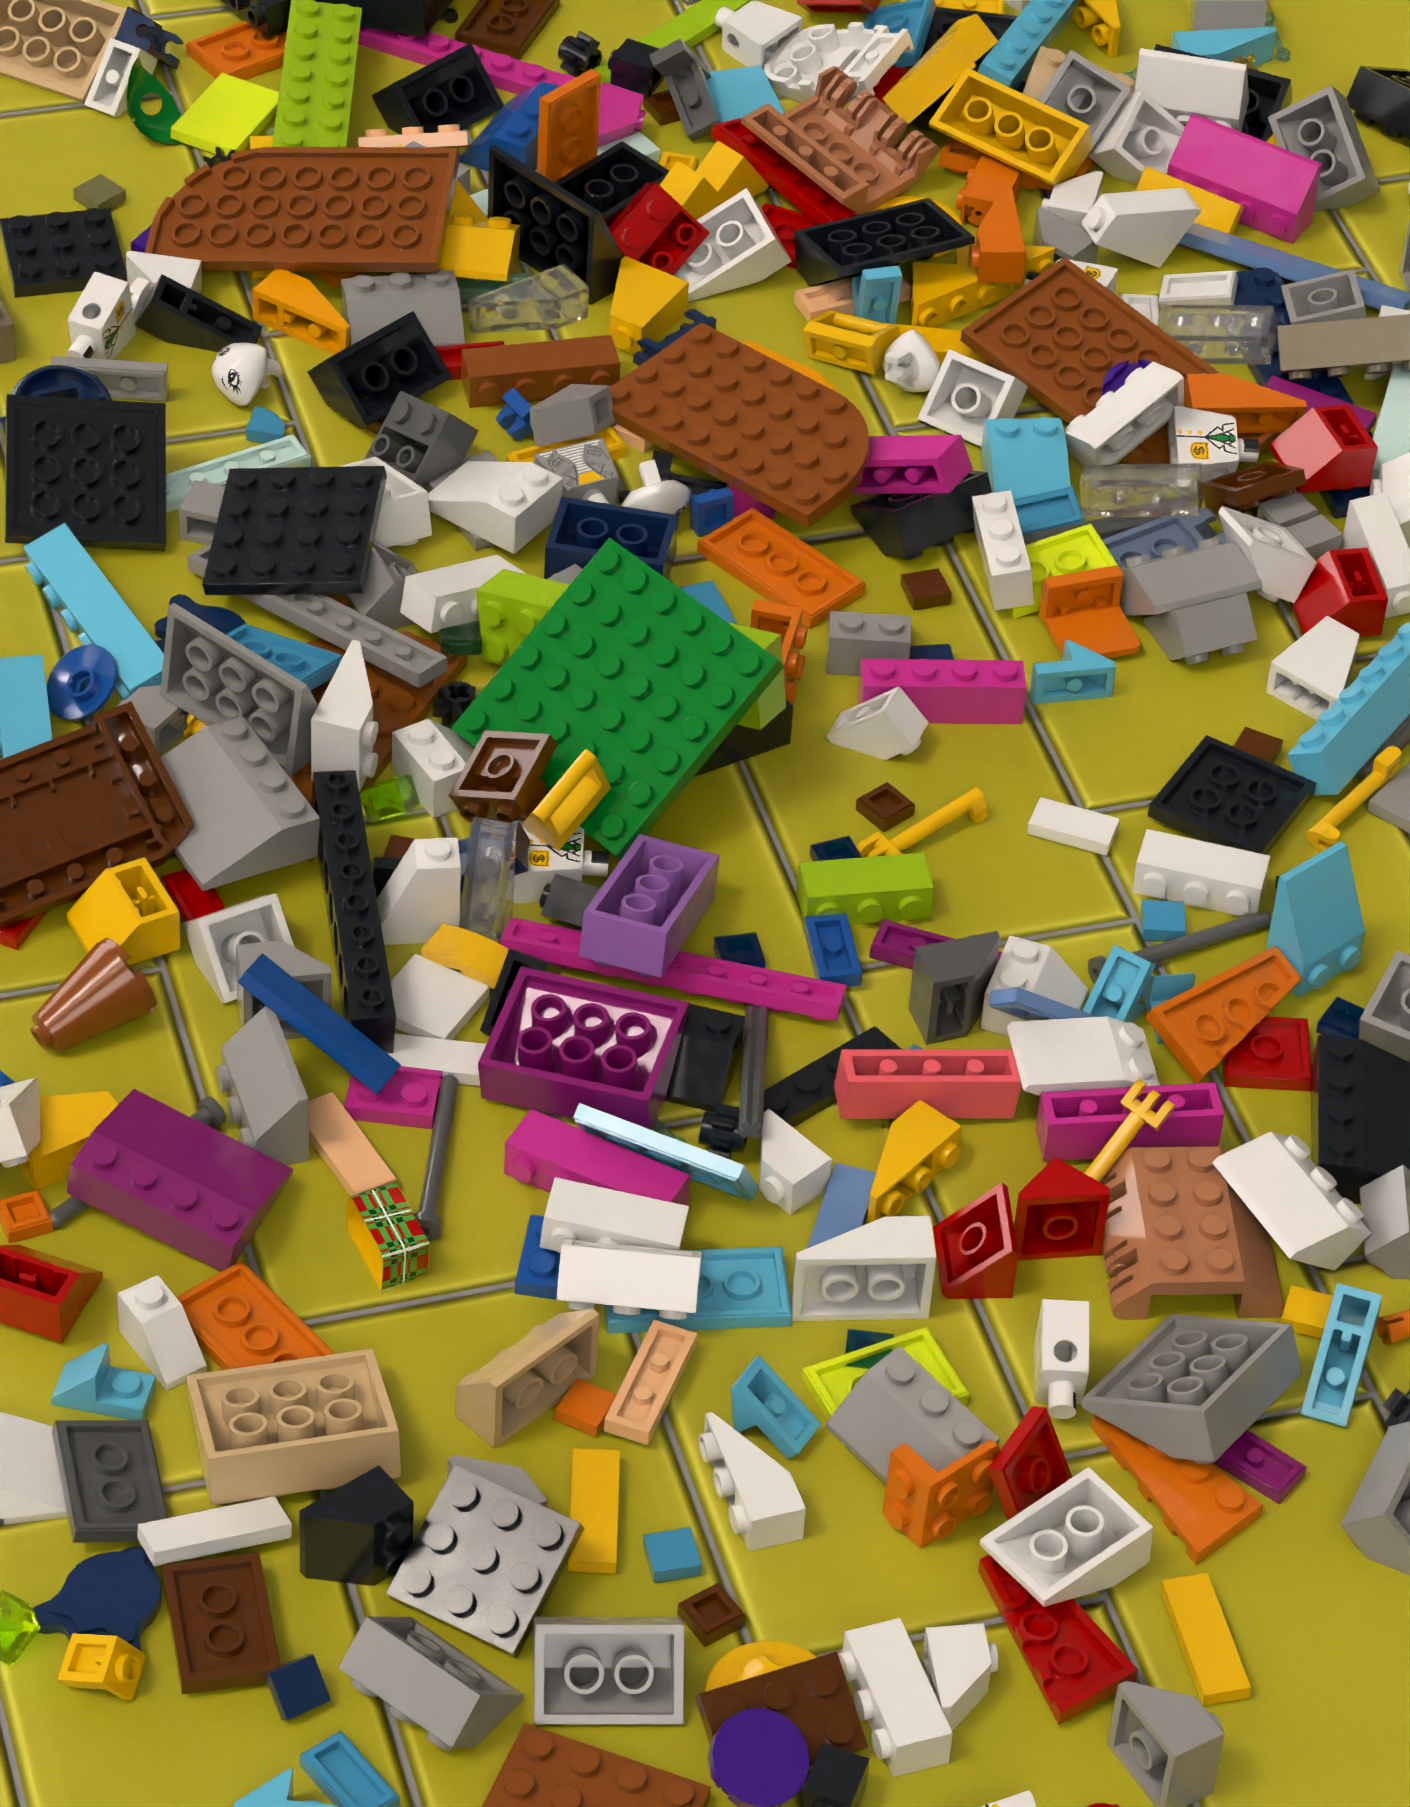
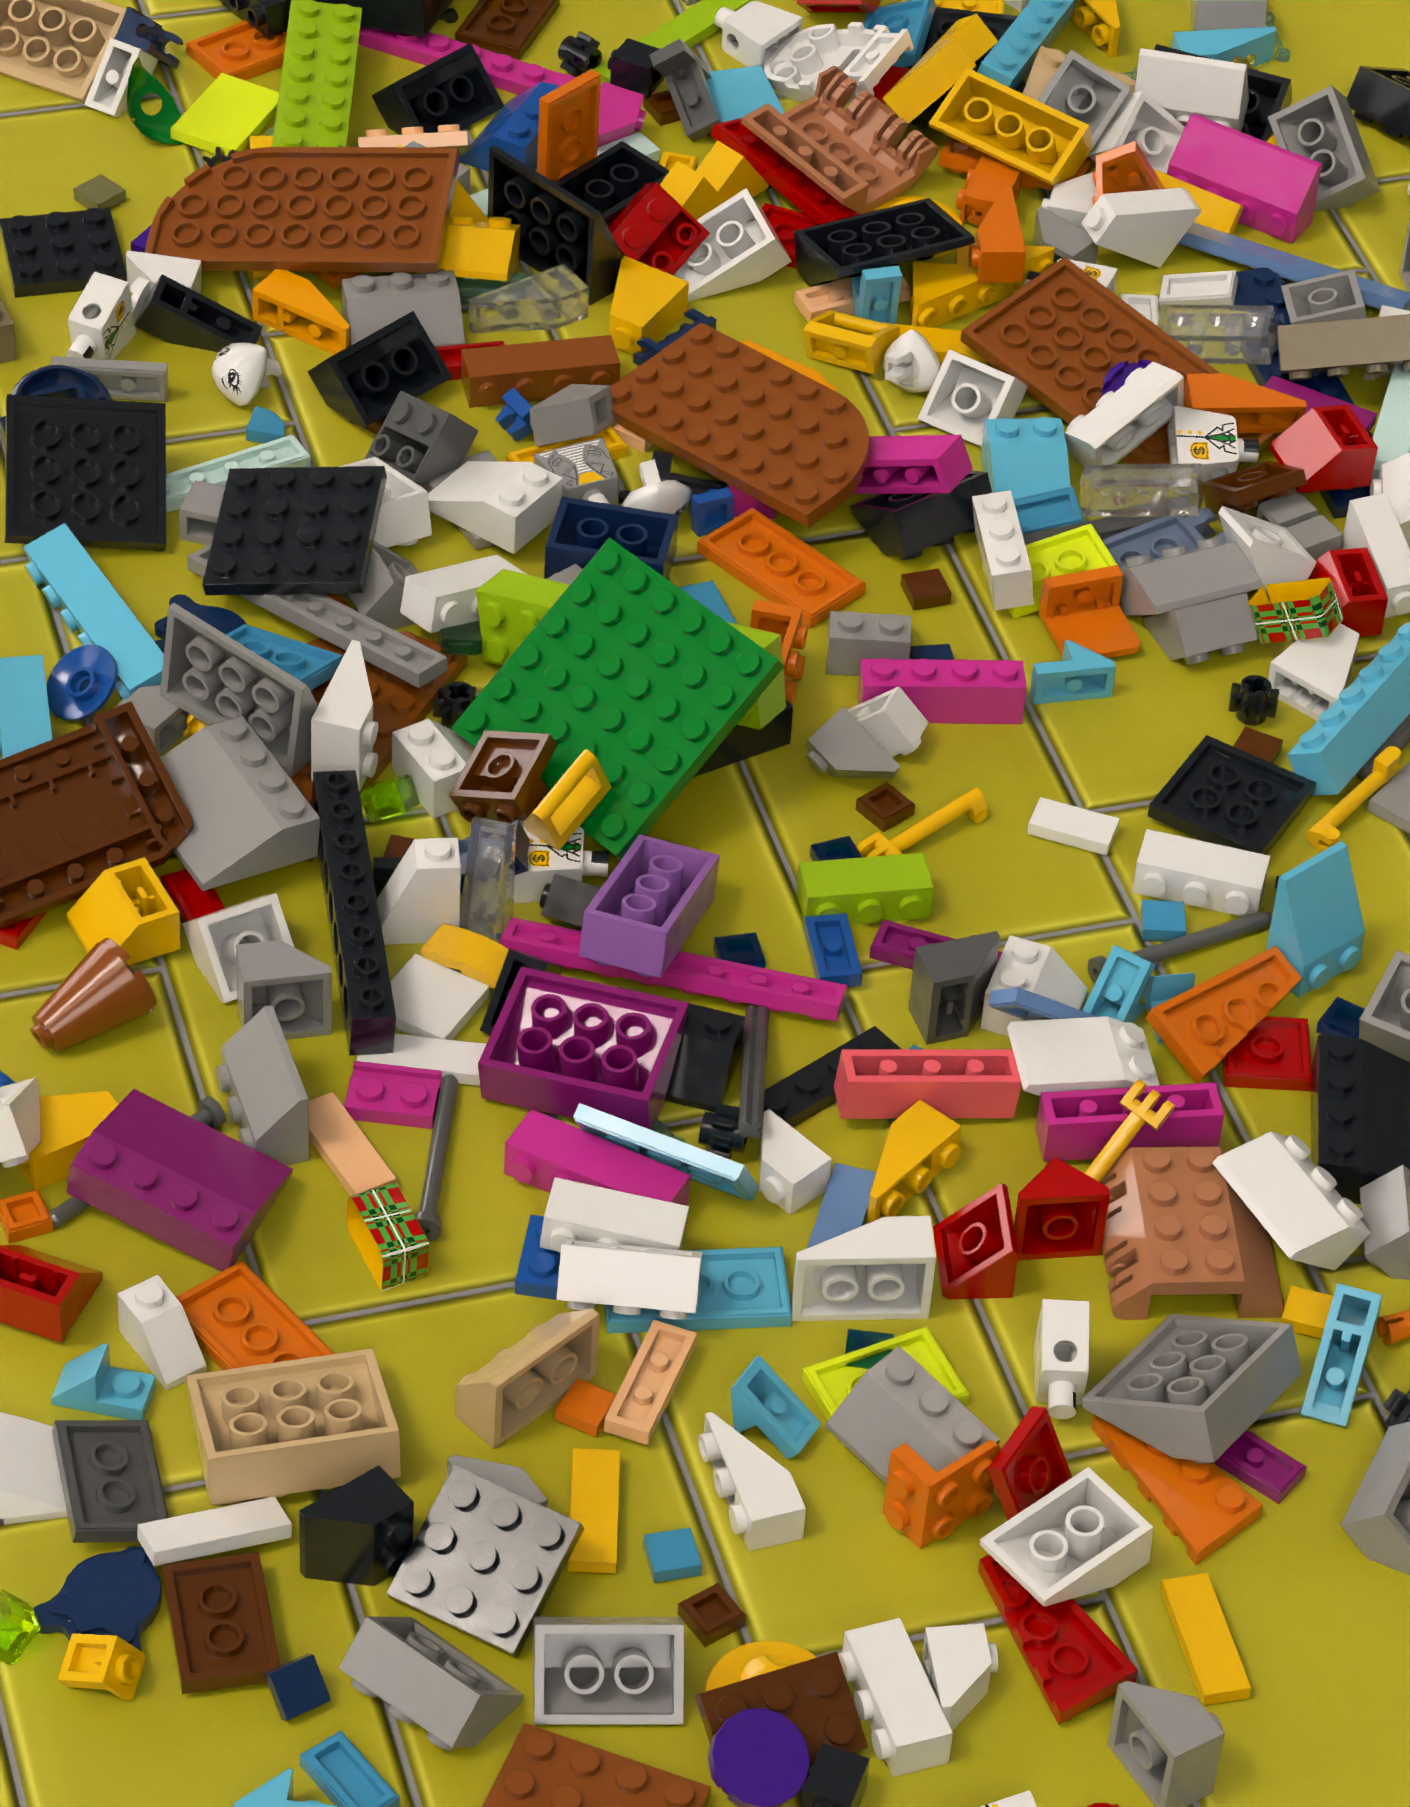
(319, 1023): blue tile -> none
(849, 750): none -> light grey slope
(1124, 171): none -> orange bracket
(1253, 700): none -> black gear
(1296, 610): none -> piece

